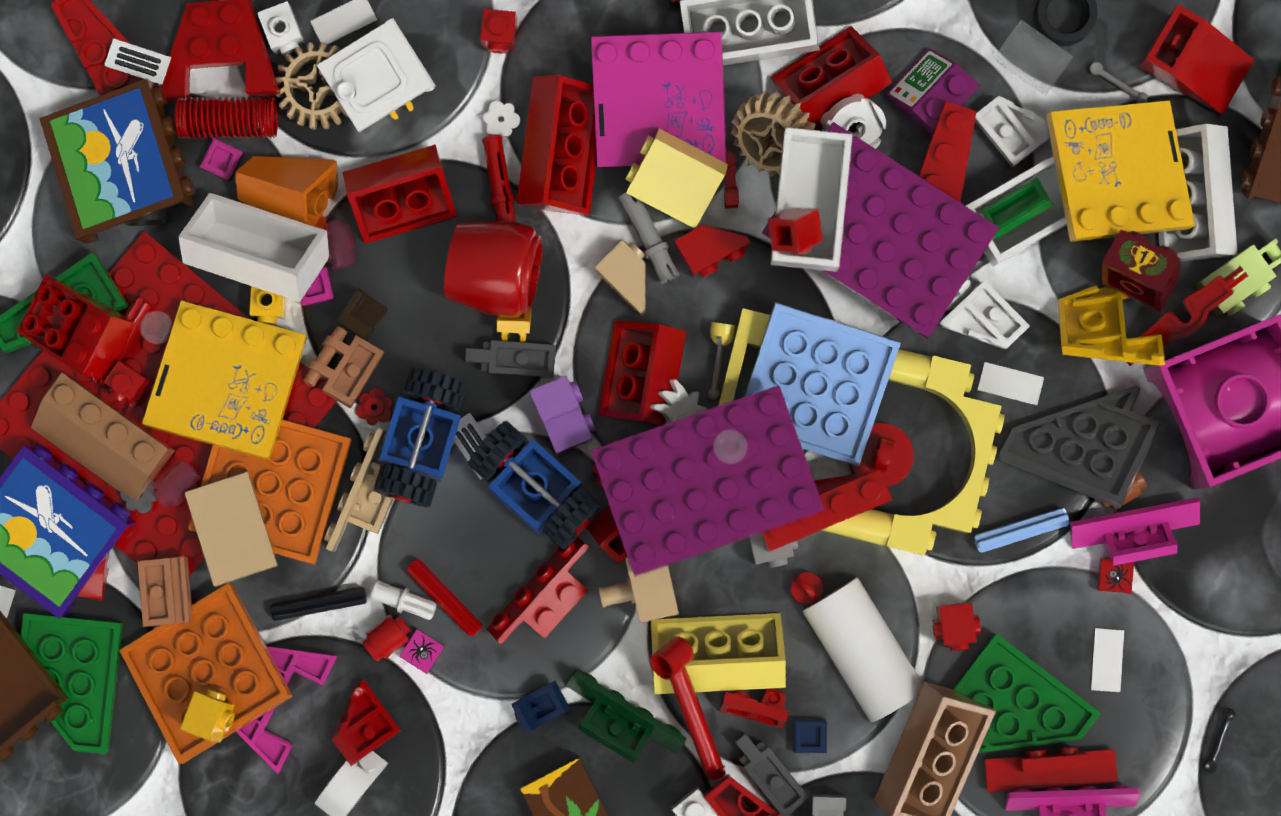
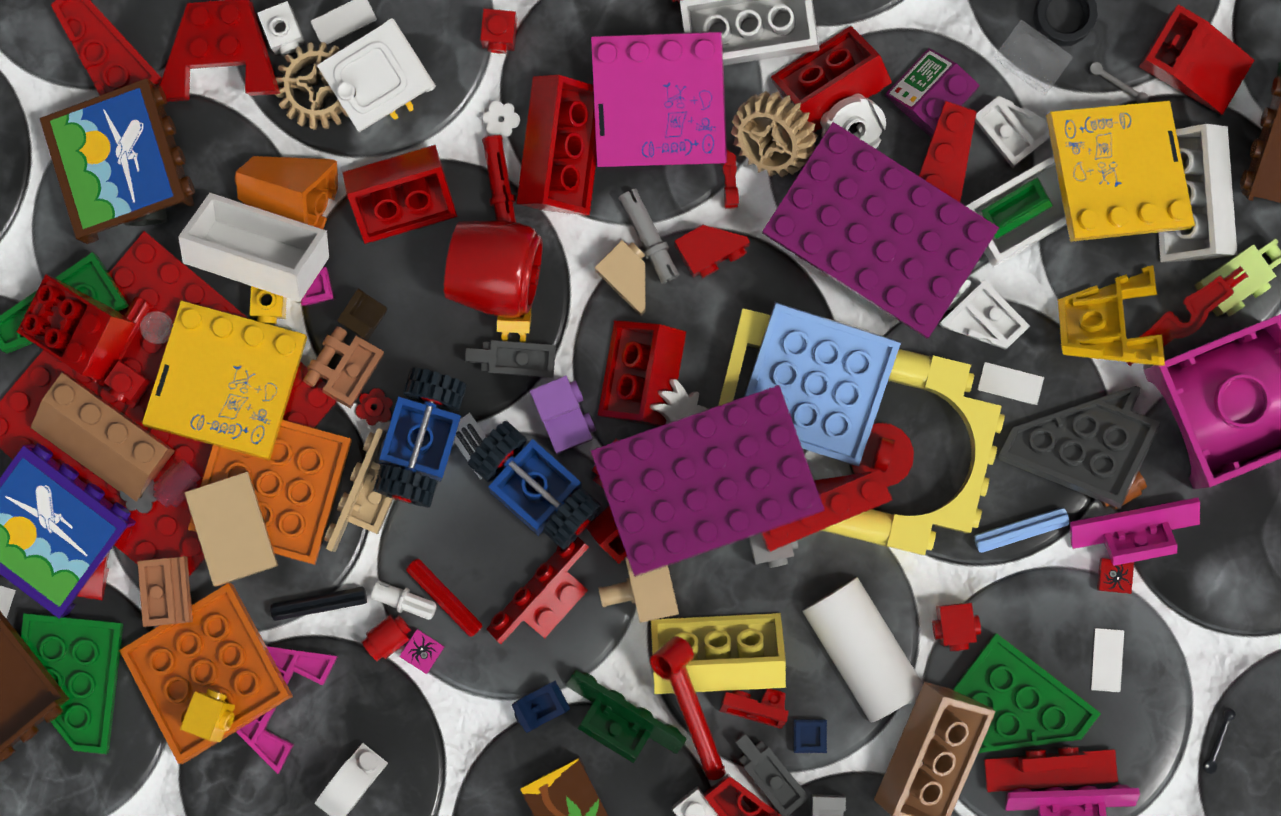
(137, 61): white sticker -> none
(221, 159): dark pink tile -> none
(231, 112): red piece -> none
(341, 245): clear pink brick -> none
(363, 725): red wing -> none
(675, 177): light yellow brick -> none
(721, 335): hinge -> none
(730, 446): clear plate -> none
(795, 230): red brick -> none
(806, 588): red tile -> none
(815, 176): white piece -> none
(1141, 269): dark red brick -> none

